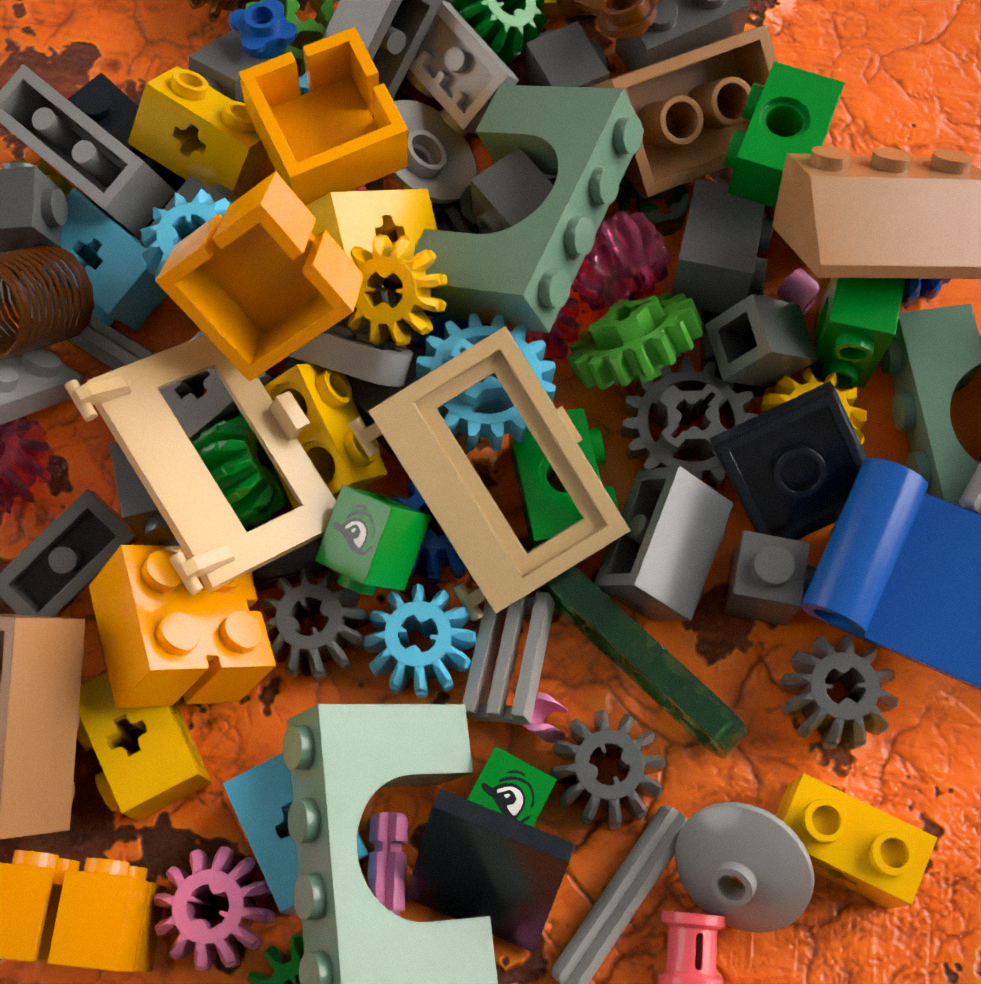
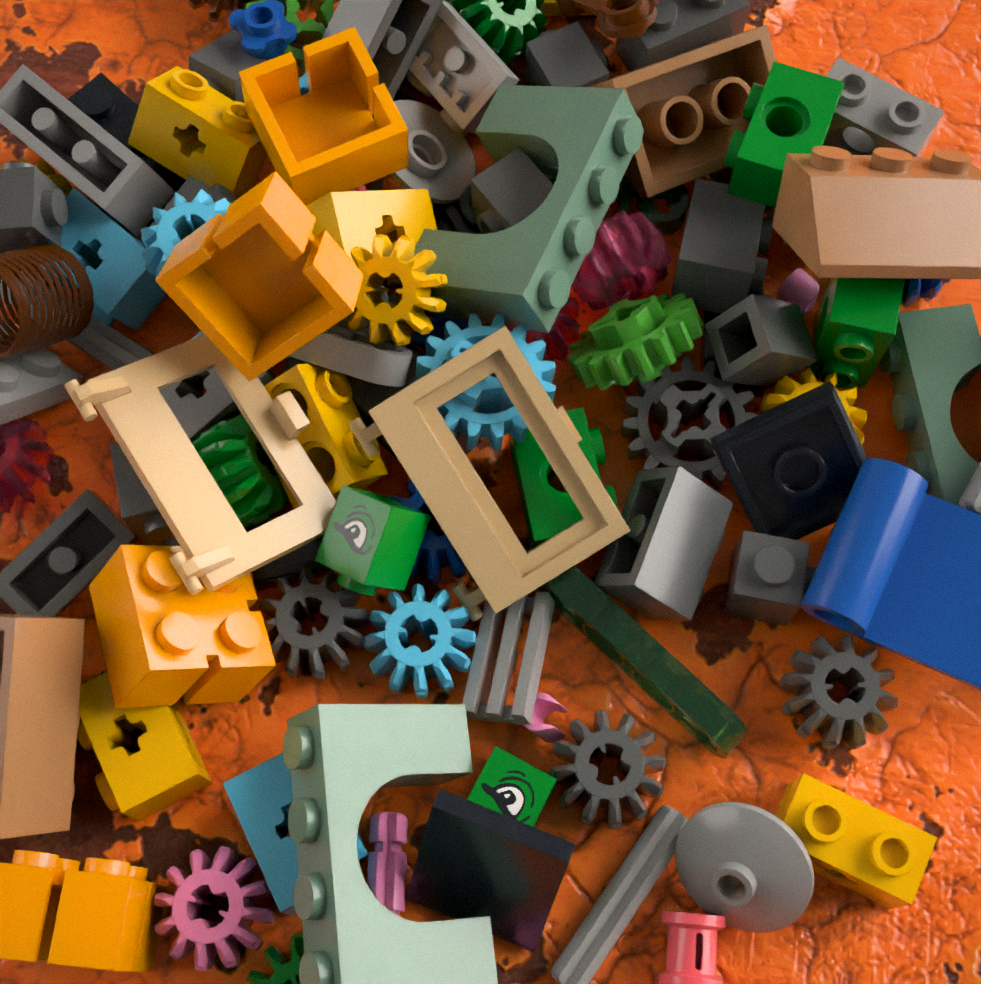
(878, 115): none -> light grey brick

